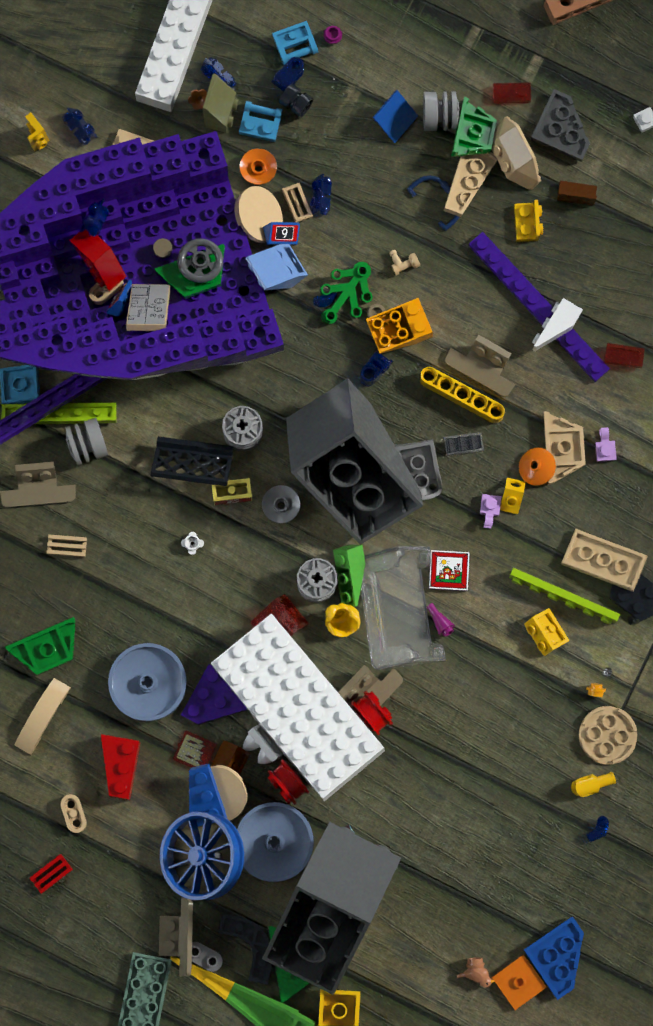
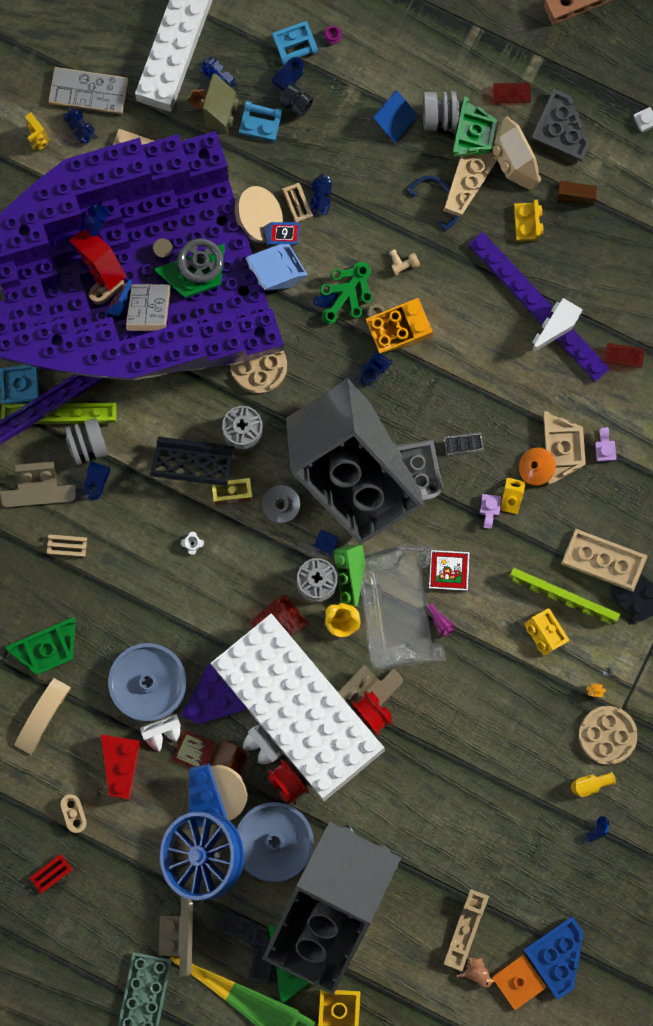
(88, 91): none -> light grey tile
(96, 477): none -> clear blue piece
(153, 732): none -> white tile
(204, 955): light grey plate -> none
(257, 158): orange dish -> none
(261, 374): none -> tan tile
(325, 543): none -> clear blue brick
(466, 930): none -> tan slope
(468, 402): yellow beam -> none
(483, 365): dark tan plate -> none

